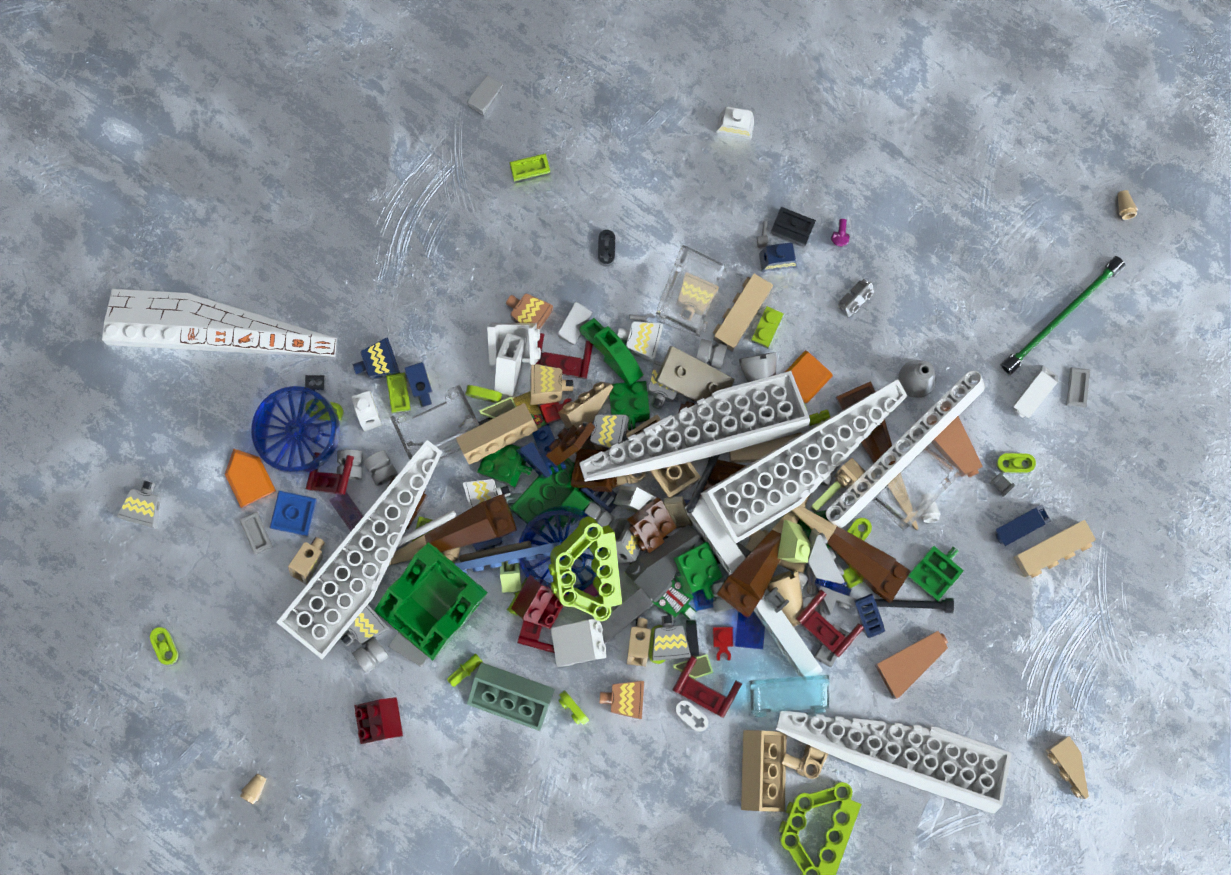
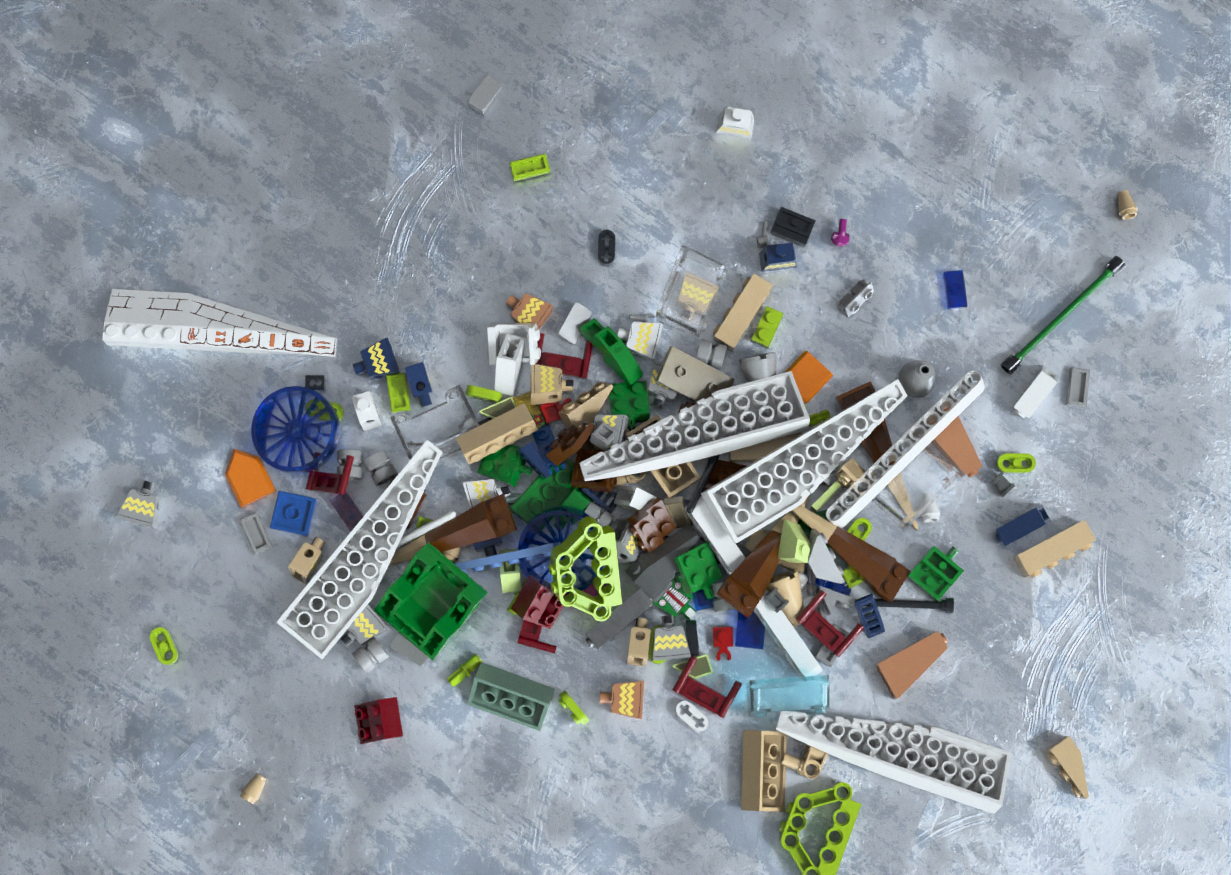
(495, 551): dark tan bar -> none
(578, 642): white panel -> none
(603, 436): none -> light grey slope
(955, 289): none -> clear blue plate

